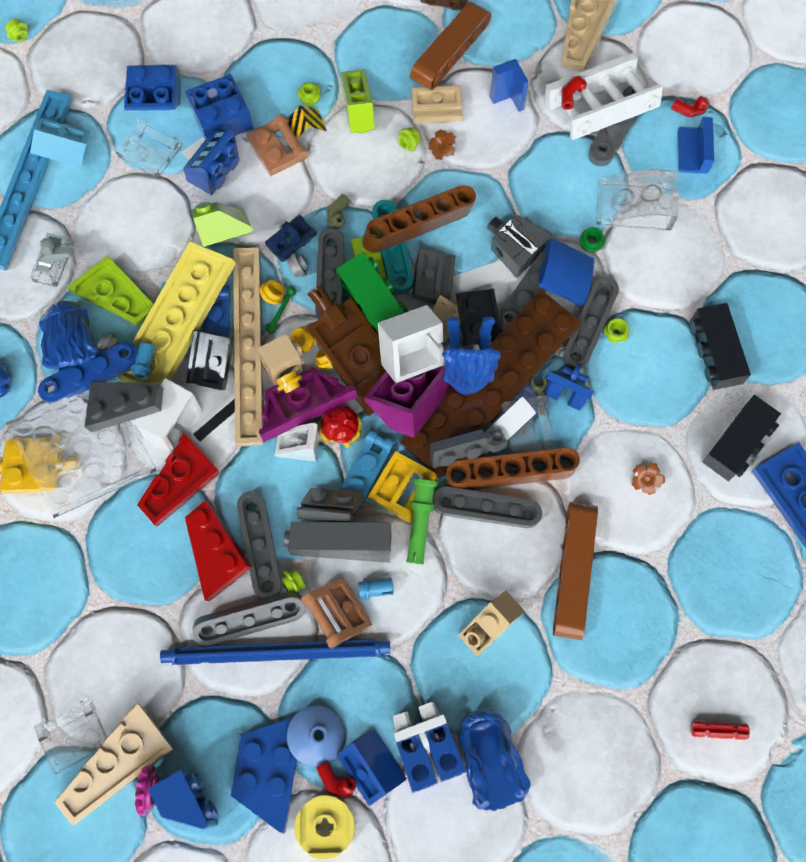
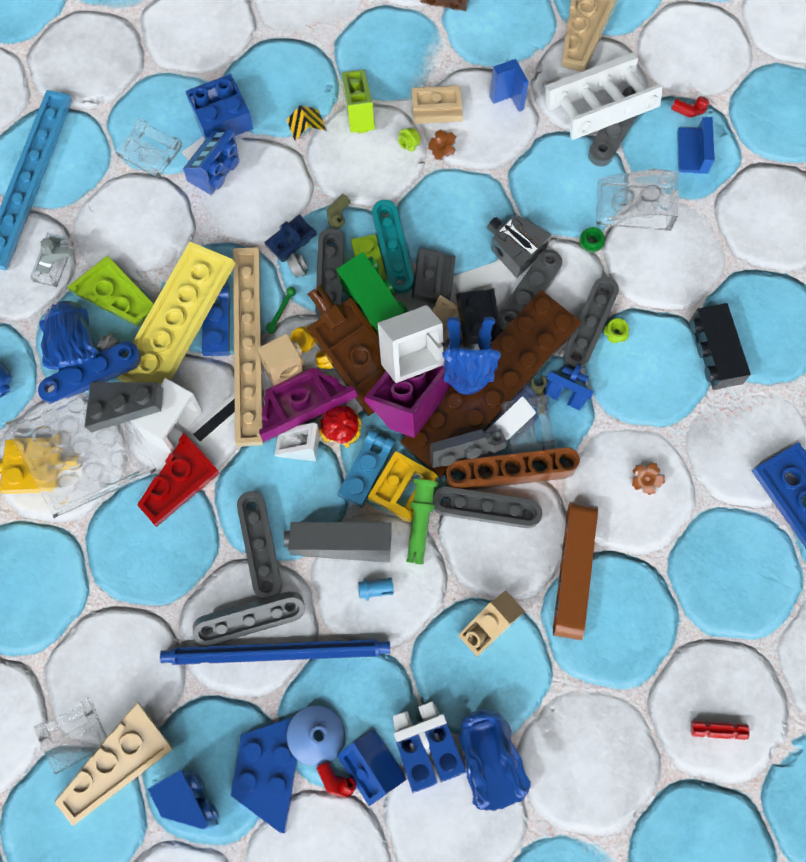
(16, 30): lime plate -> none
(59, 142): medium azure hinge -> none
(143, 361): dark azure pin -> none
(143, 799): dark pink gear -> none
(152, 87): blue slope -> none
(209, 360): plate -> none
(214, 551): red wing -> none
(219, 222): slope -> none
(270, 149): nougat plate -> none
(272, 292): yellow plate -> none
(288, 382): yellow plate -> none
(292, 581): lime plate -> none
(312, 98): lime plate -> none
(312, 840): light yellow plate -> none
(330, 505): dark grey plate -> none
(343, 608): nougat plate -> none
(411, 226): dark orange beam -> none
(450, 45): dark orange beam -> none
(566, 272): blue slope -> none
(575, 84): red arm -> none
(742, 439): black brick -> none

